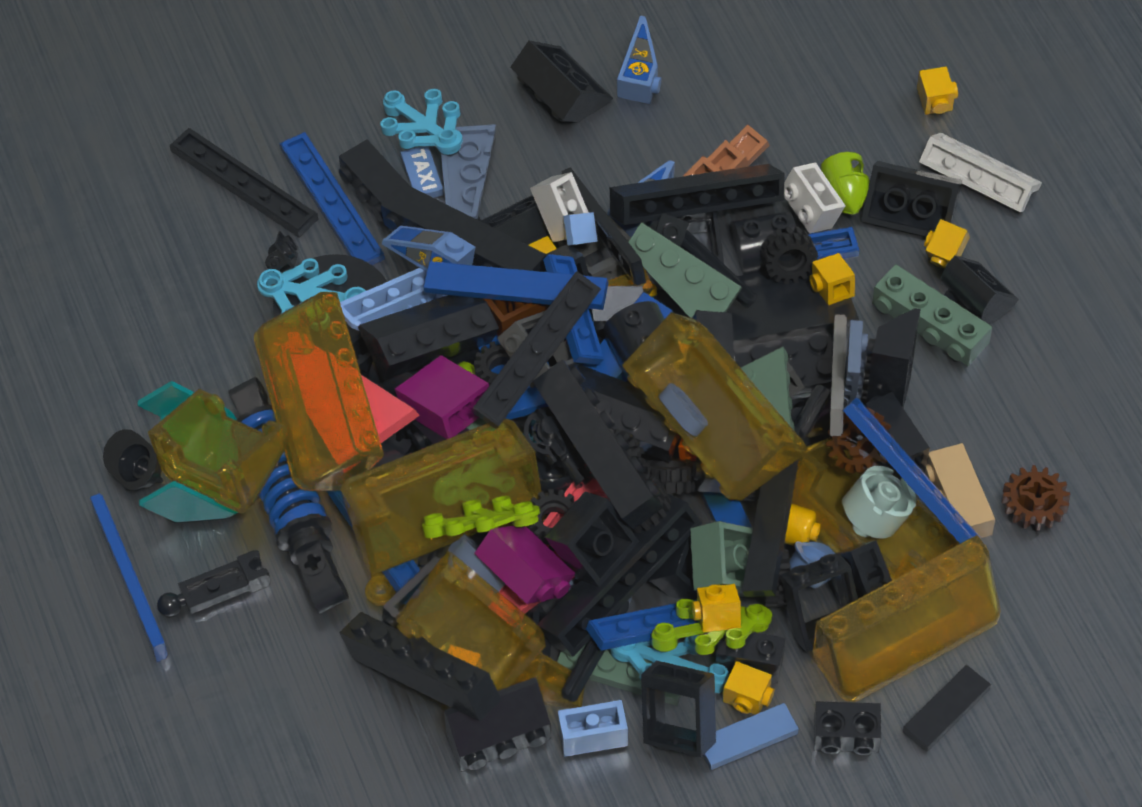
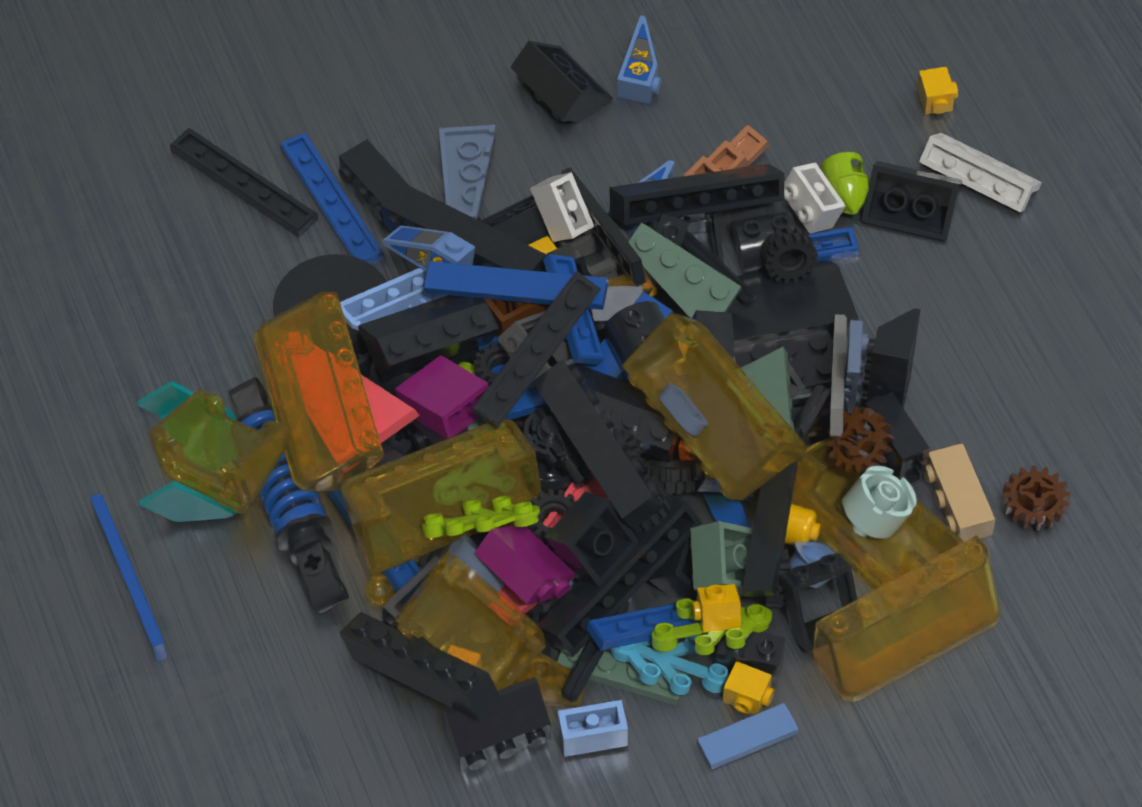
(132, 460): black piece -> none
(217, 585): black plate -> none
(282, 253): black hinge -> none
(306, 289): medium azure plant -> none
(422, 171): medium blue tile -> none
(446, 140): medium azure plant -> none
(580, 228): light blue tile -> none
(683, 681): black window -> none
(833, 279): yellow brick -> none
(847, 719): black brick -> none
(867, 567): black brick -> none
(909, 471): blue tile -> none
(940, 320): sand green brick -> none
(945, 243): yellow brick -> none
(946, 708): black tile -> none
(976, 289): black brick -> none

